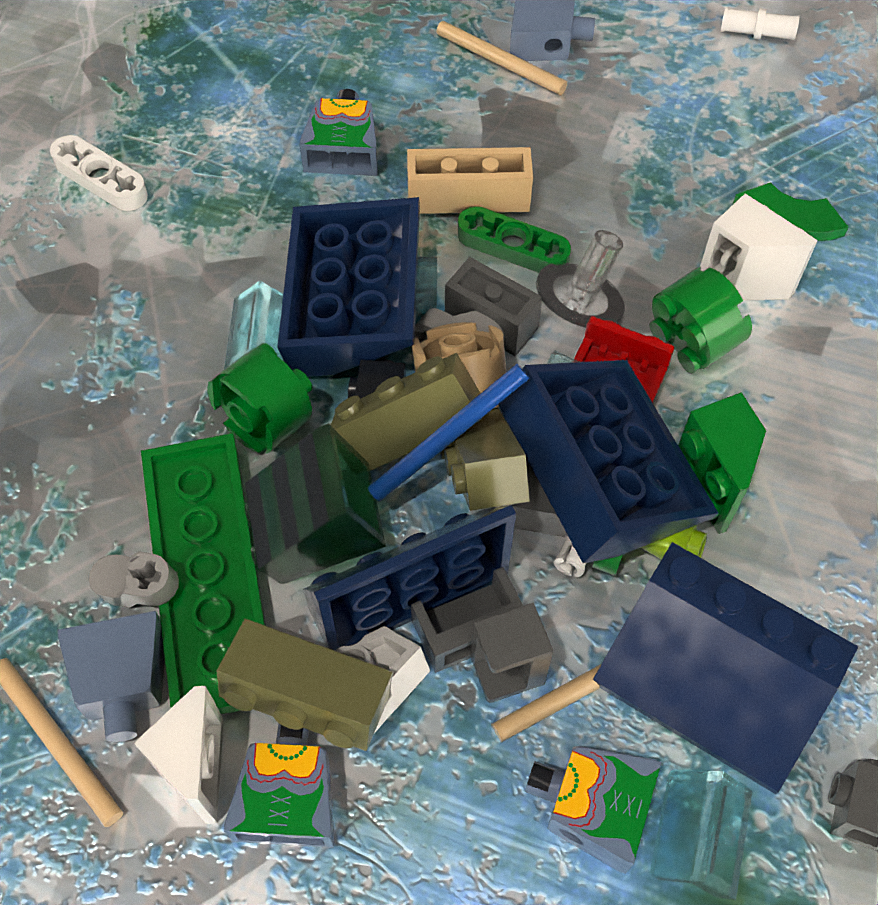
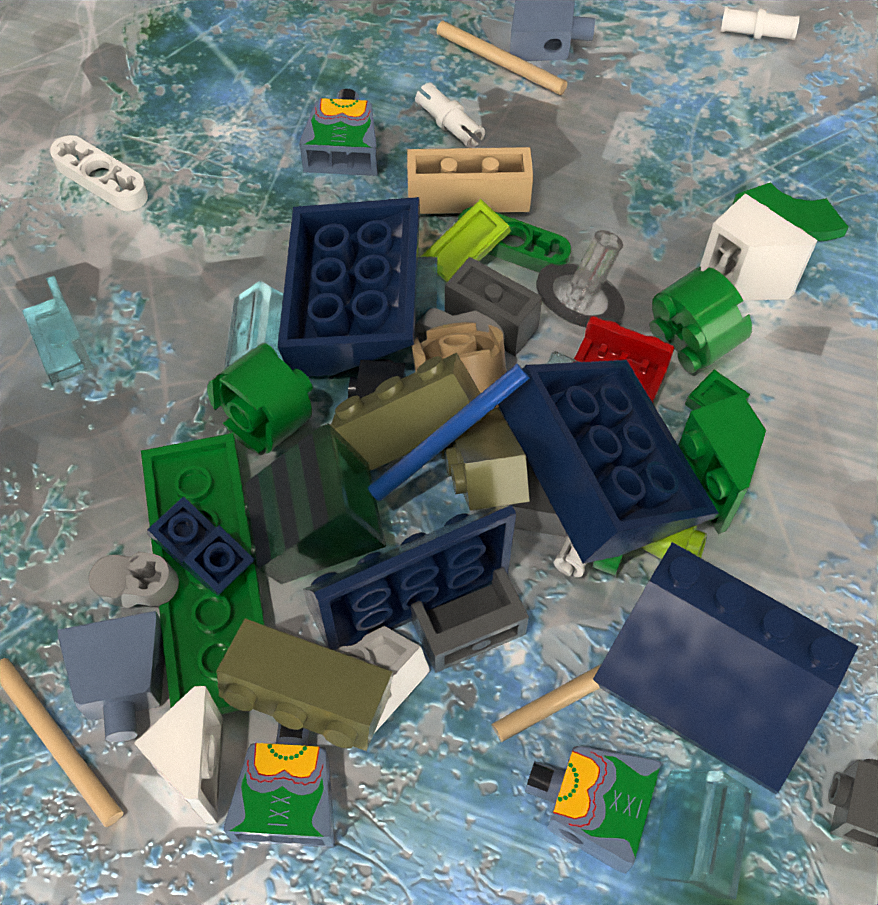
(57, 337): none -> clear light blue panel
(200, 546): none -> dark blue slope
(450, 115): none -> white pin
(470, 236): none -> lime tile
(510, 652): dark grey panel -> none
(712, 389): none -> green tile

